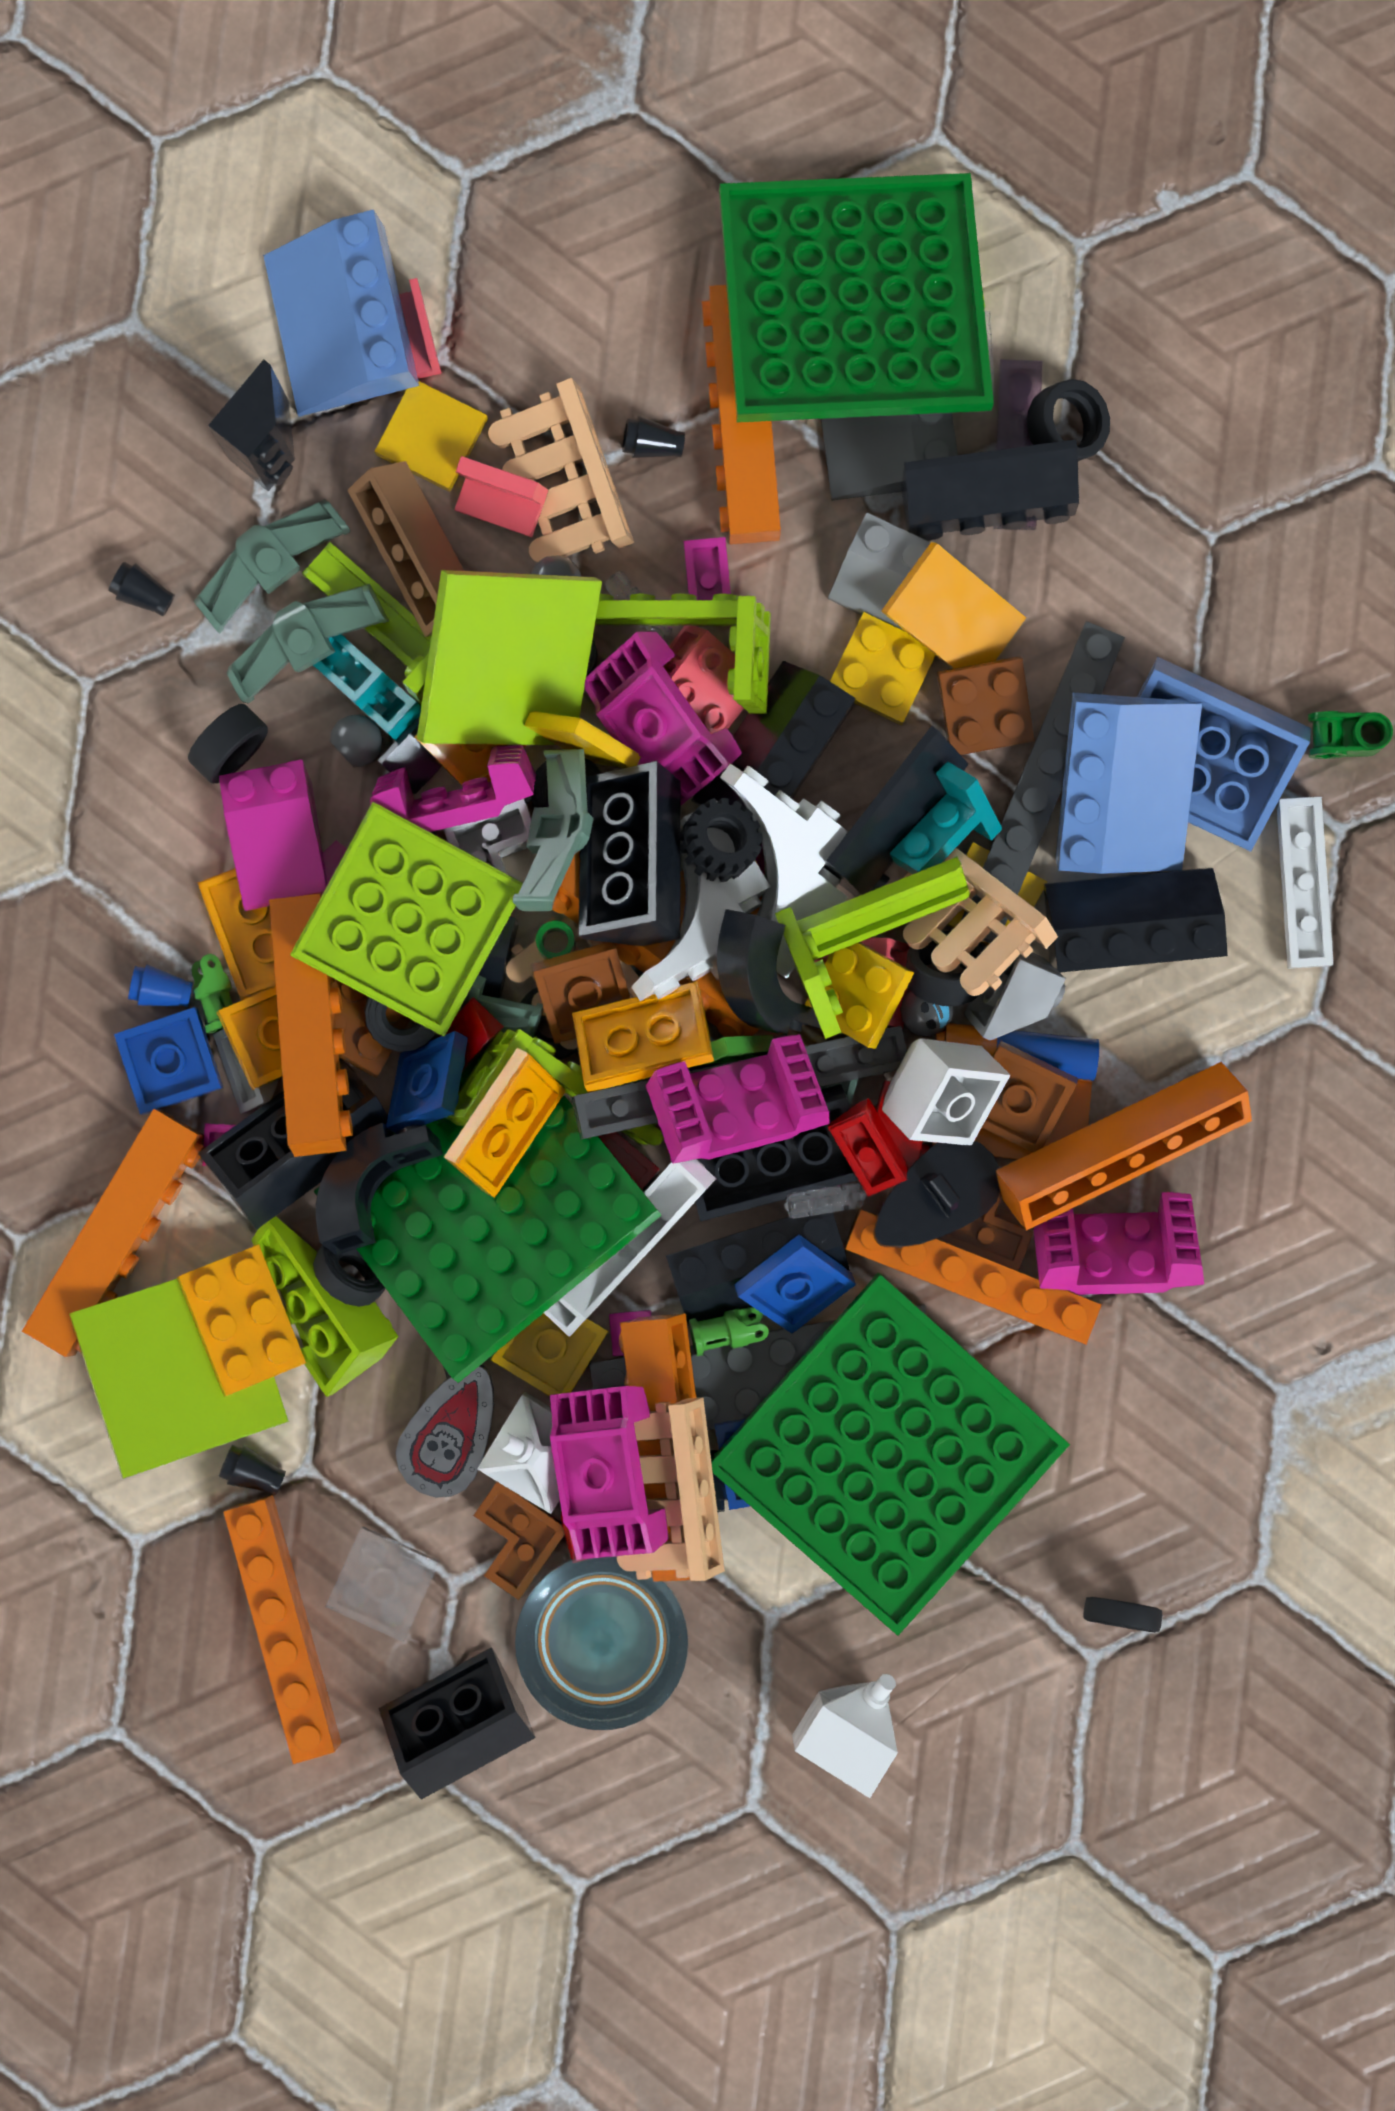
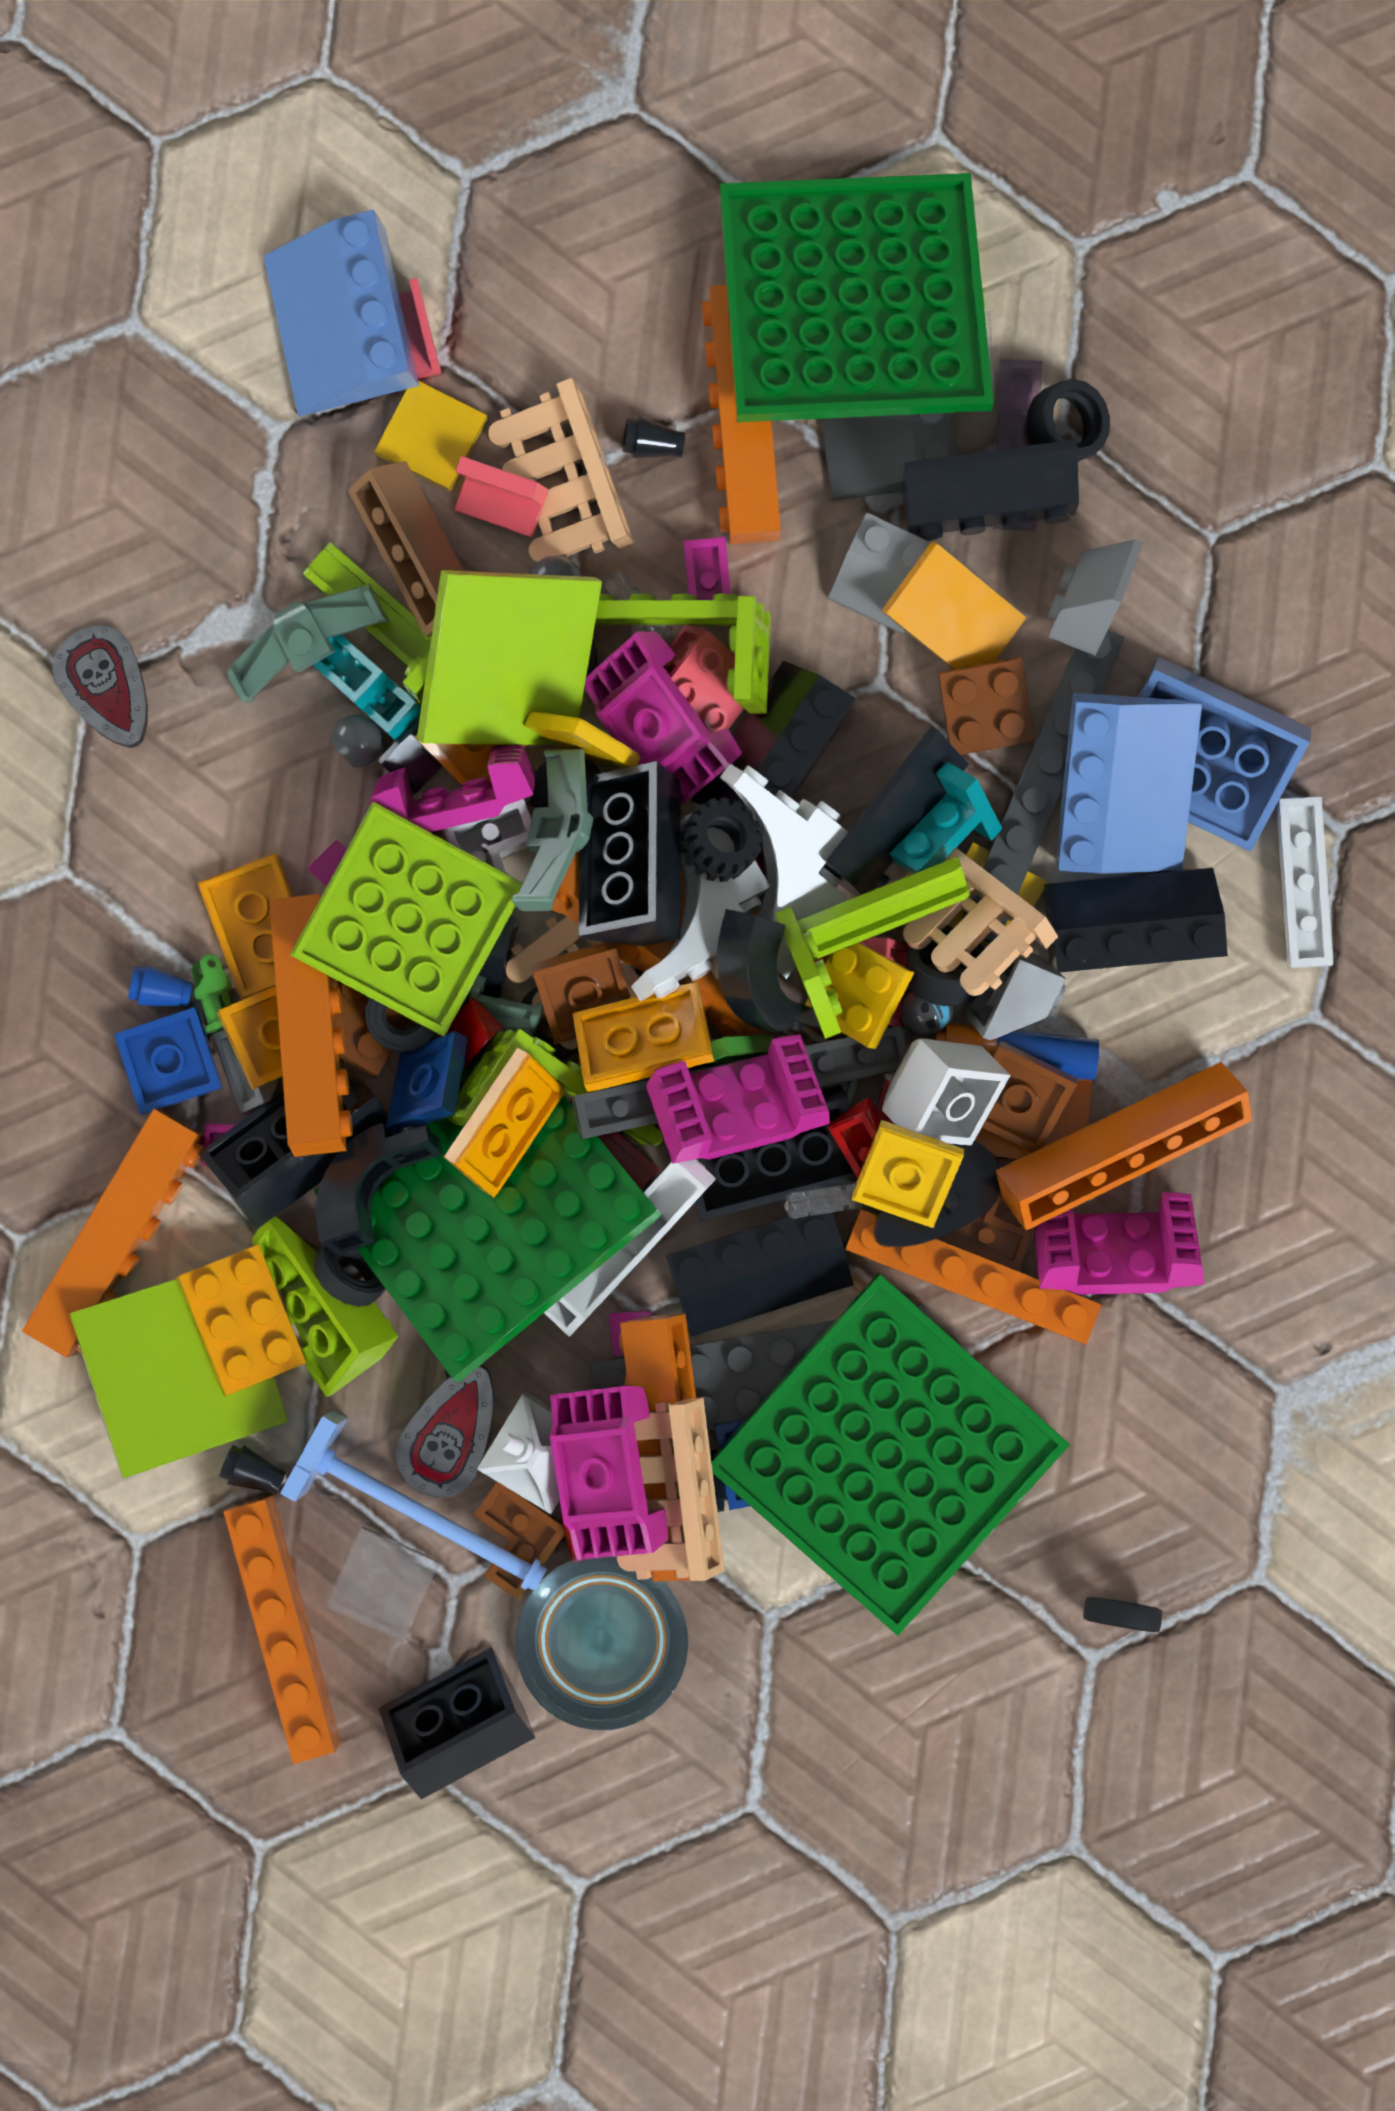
(104, 683): none -> shield
(139, 589): black cone -> none
(228, 743): black tyre -> none
(258, 428): black slope -> none
(266, 558): sand green plate -> none
(273, 833): dark pink slope -> none
(320, 1458): none -> light blue tile
(550, 1357): yellow plate -> none
(553, 926): green beam -> none
(730, 1329): bright green piece -> none
(795, 1284): blue plate -> none
(850, 1733): white piece -> none
(883, 668): yellow plate -> none
(907, 1174): none -> yellow tile
(1092, 595): none -> light grey slope
(1339, 734): green piece -> none

